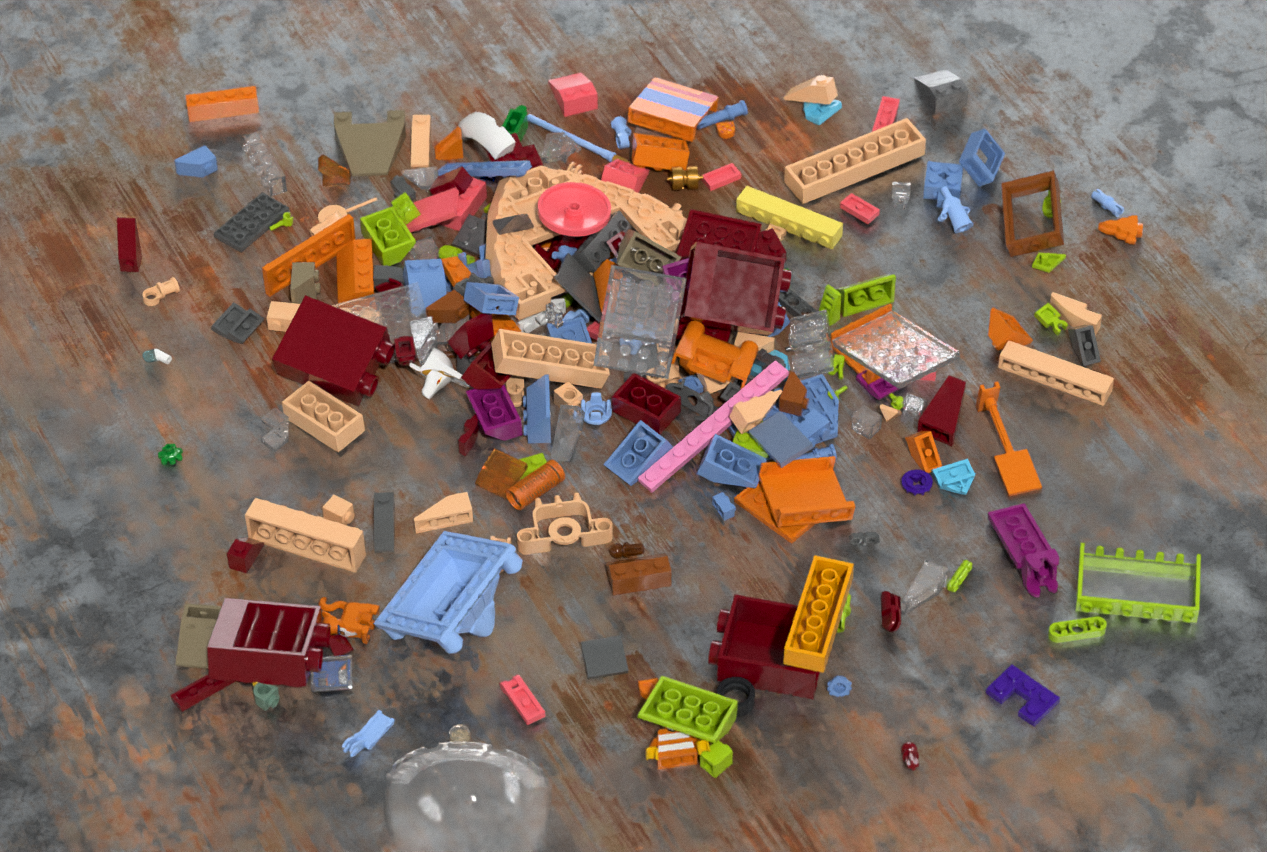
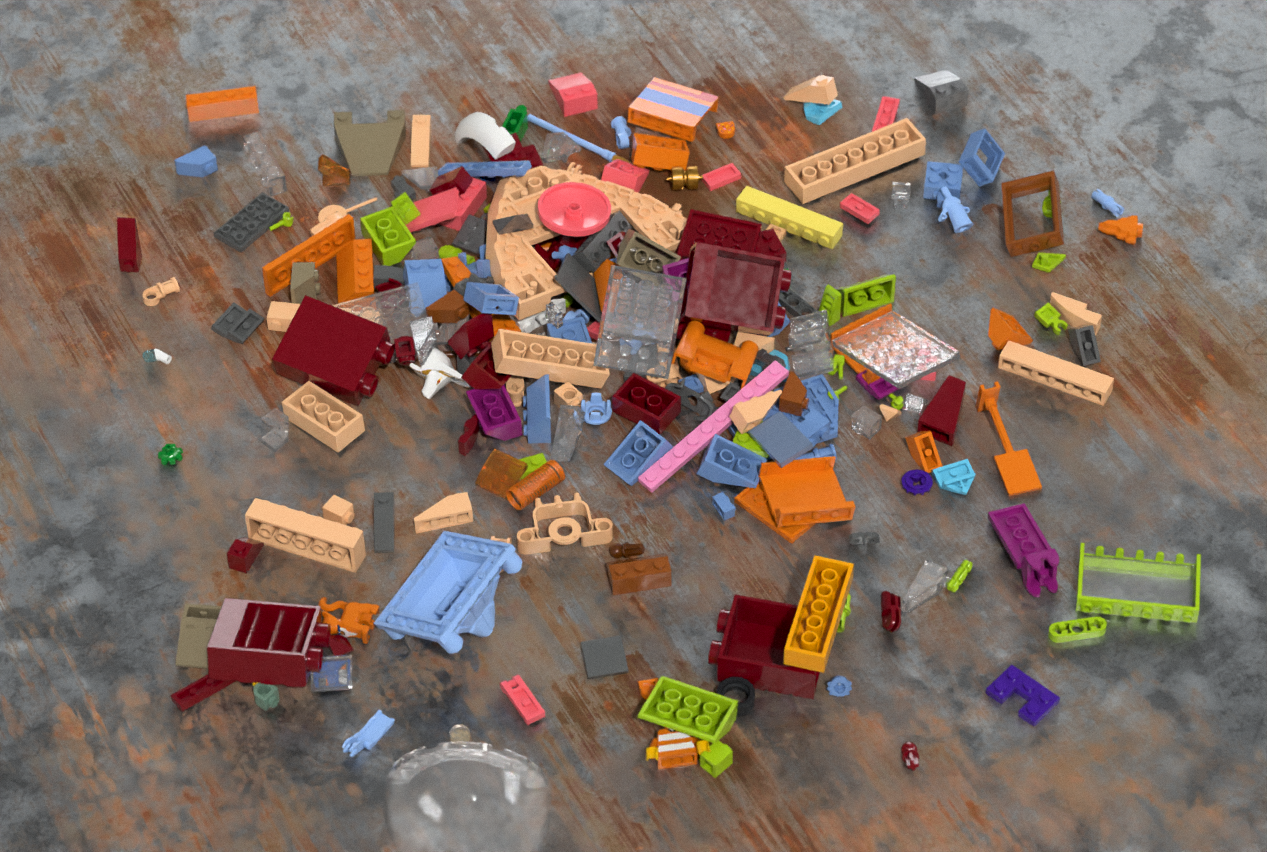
(450, 146): orange slope -> none
(729, 112): medium blue pin -> none

